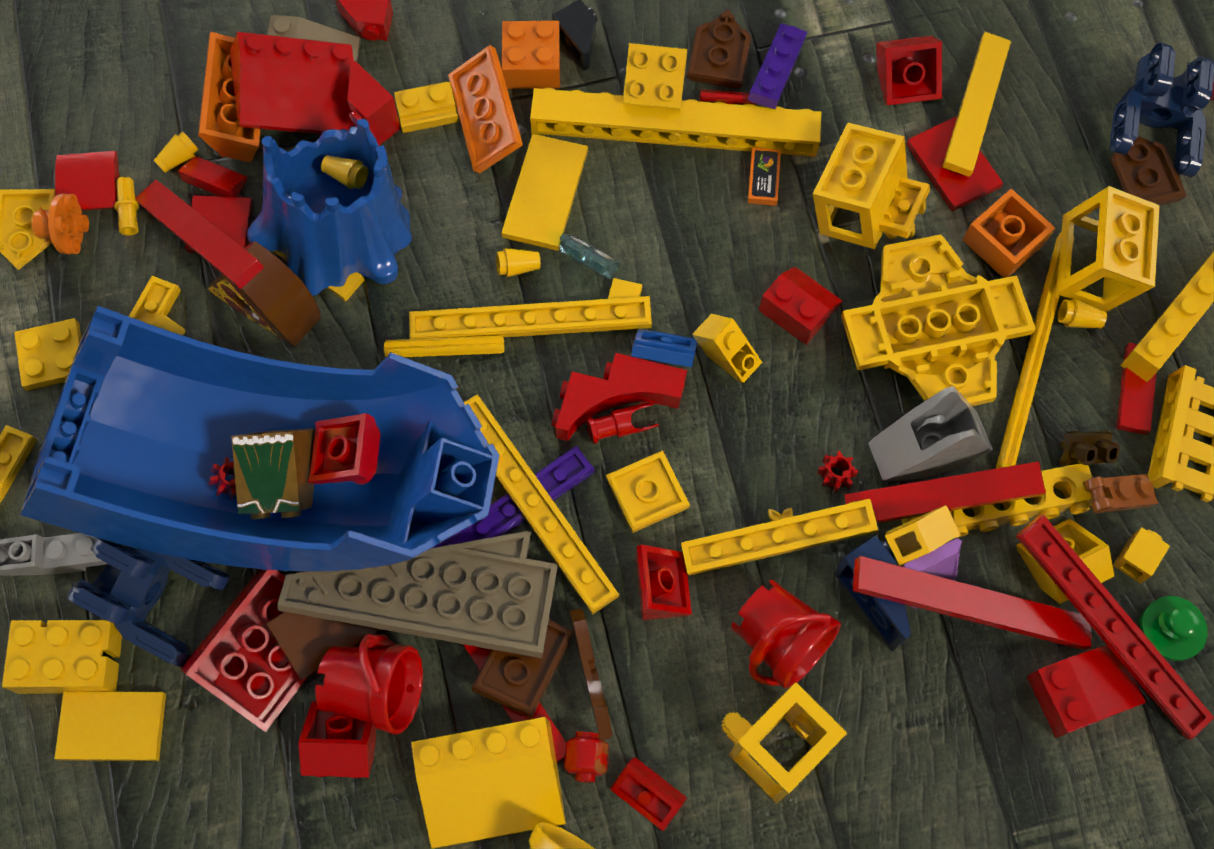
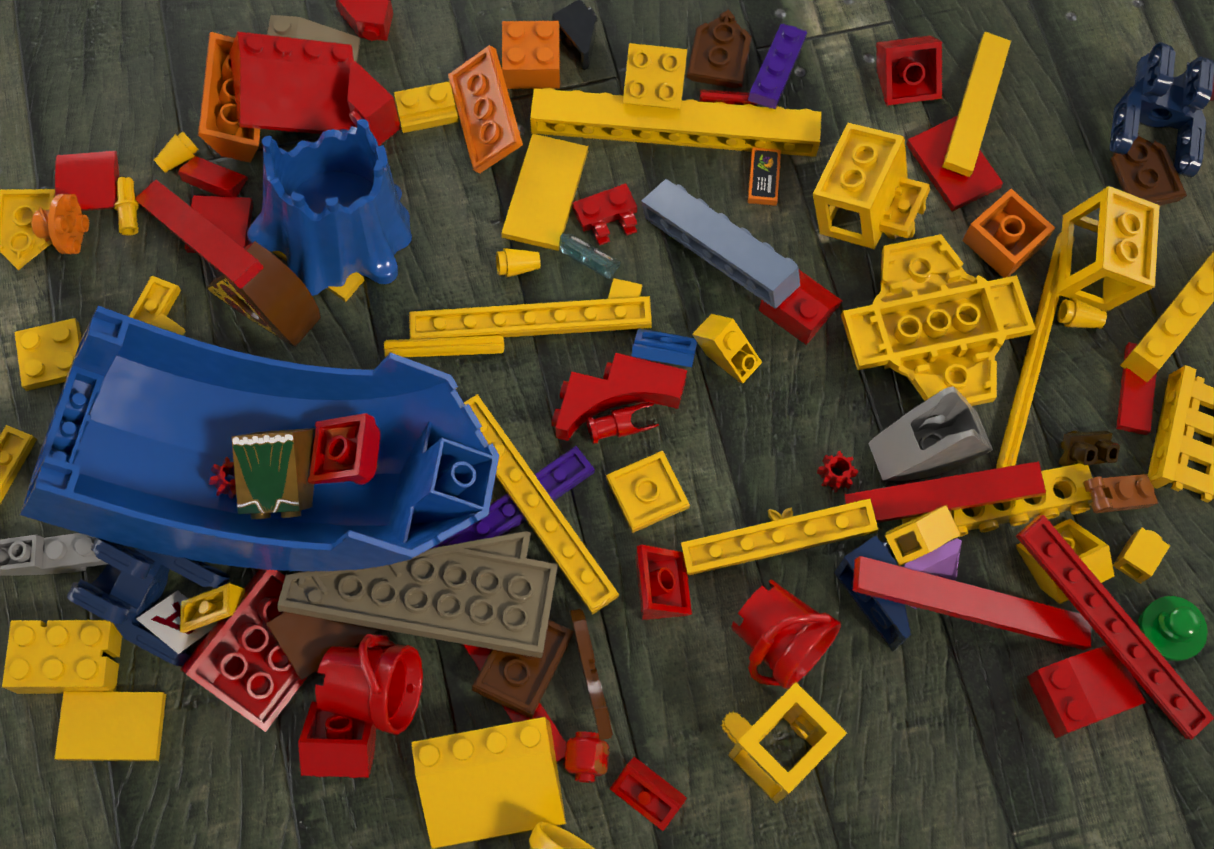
(165, 623): none -> white sticker
(210, 606): none -> yellow slope
(346, 171): yellow cone -> none
(606, 207): none -> red plate
(722, 243): none -> sand blue brick

